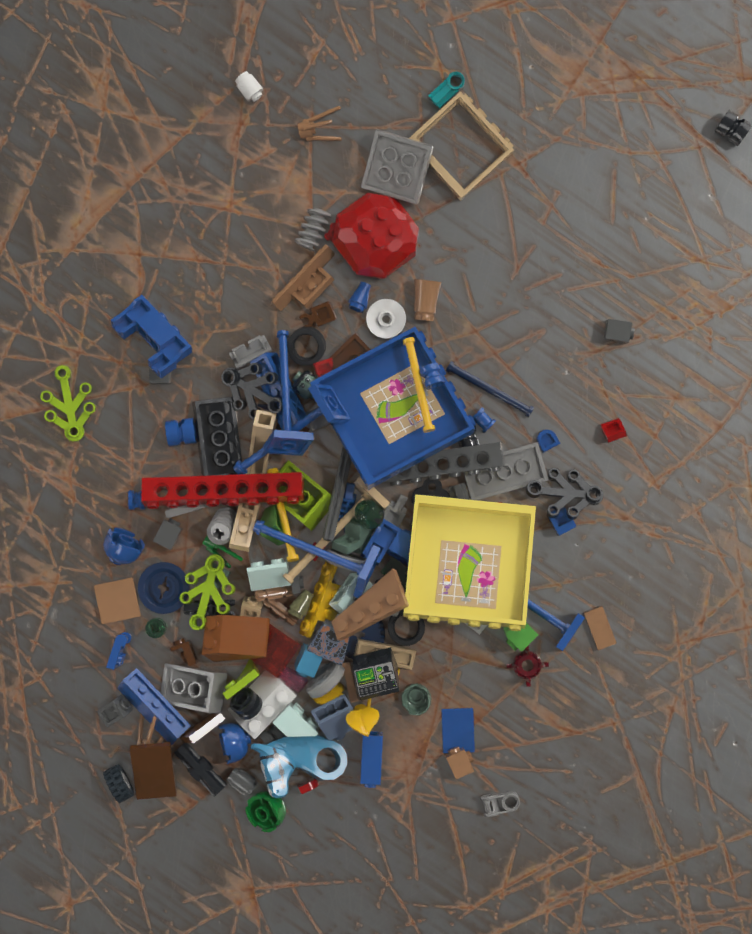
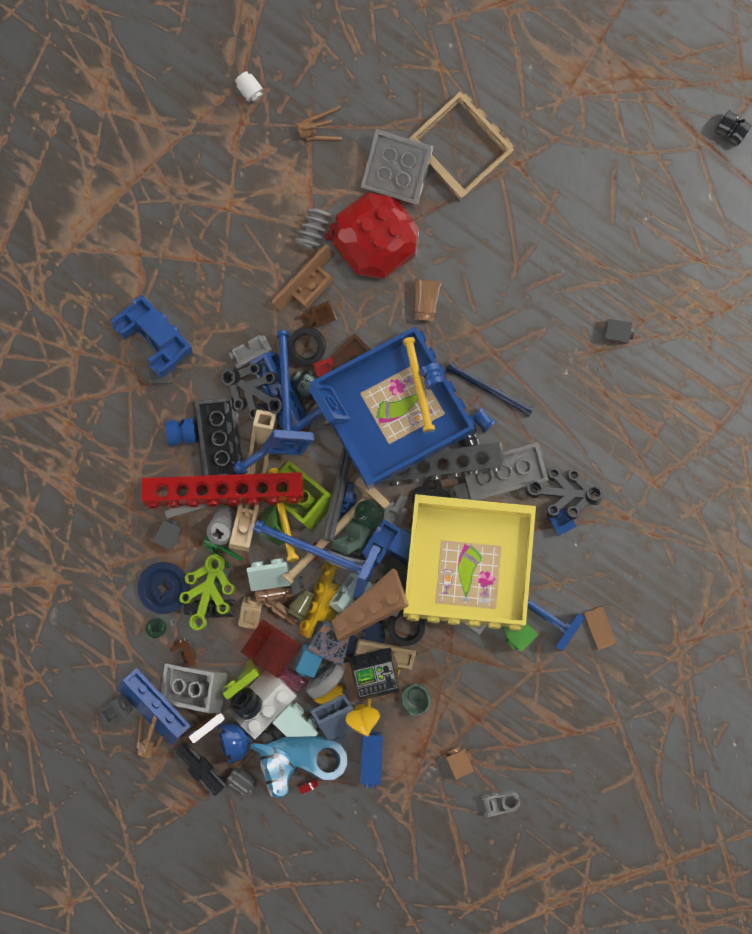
(69, 407): lime plant -> none
(117, 600): medium nougat tile -> none
(117, 656): blue plate -> none
(118, 783): black wheel -> none
(122, 547): blue cylinder -> none
(134, 500): blue wheel -> none
(153, 770): reddish brown tile -> none
(235, 637): dark orange slope -> none
(265, 811): green cylinder -> none
(359, 299): blue cone -> none
(388, 308): white dish -> none
(446, 91): teal piece -> none
(458, 729): blue sticker -> none
(537, 665): dark red piece -> none
(547, 439): blue tile -> none
(613, 430): red plate -> none

